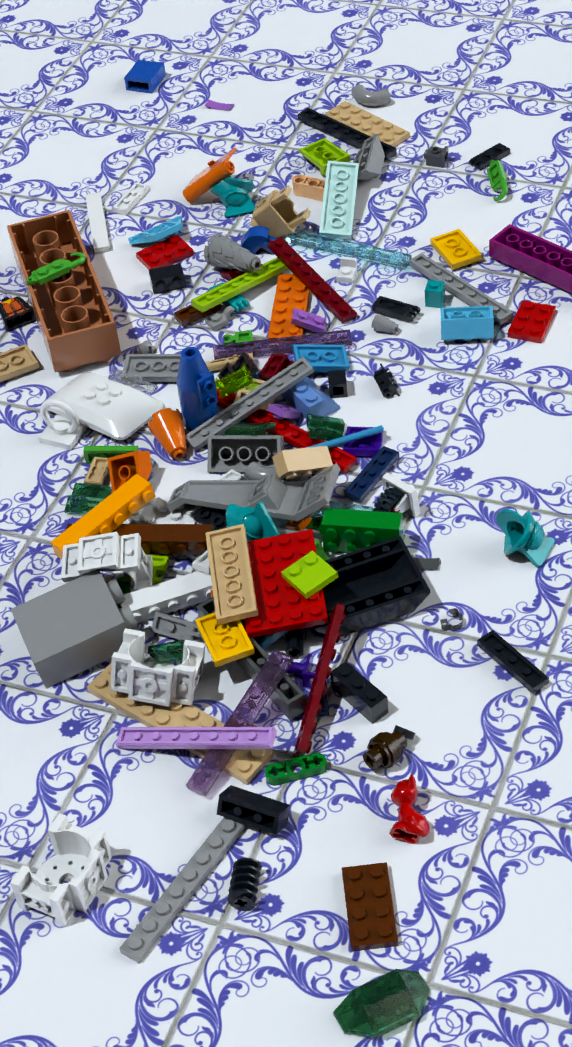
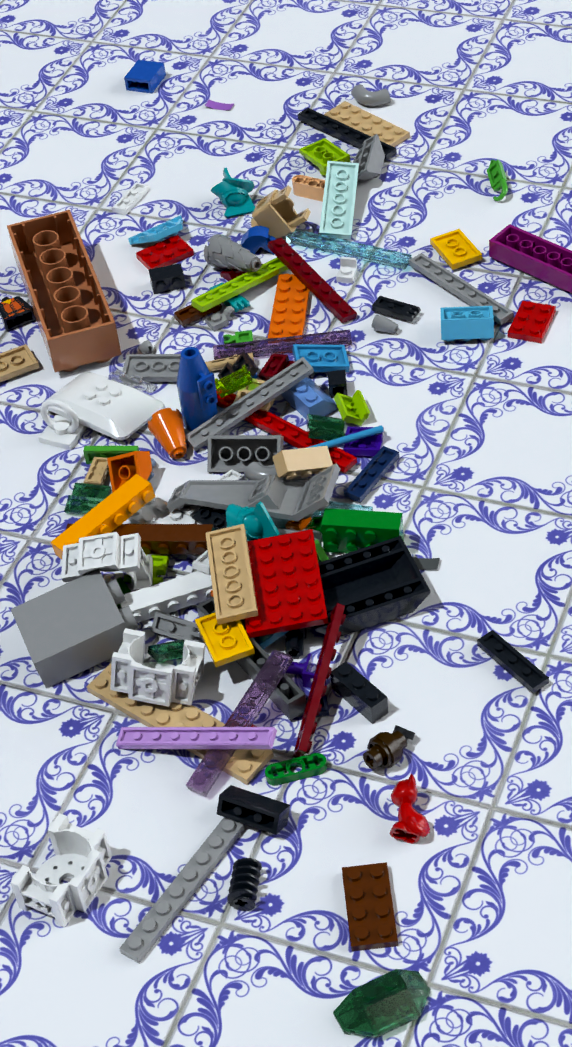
(55, 269): bright green plate -> none
(97, 222): white tile -> none
(209, 177): orange door -> none
(250, 428): clear green slope -> none
(284, 411): medium lavender plate -> none
(308, 321): medium lavender plate -> none
(309, 574): lime plate -> none
(353, 408): none -> lime bracket
(386, 384): black hinge -> none
(398, 497): white plate -> none
(434, 293): teal brick -> none
(436, 156): dark grey brick -> none
(451, 627): dark grey piece -> none
(495, 153): black hinge -> none
(524, 536): teal helmet -> none

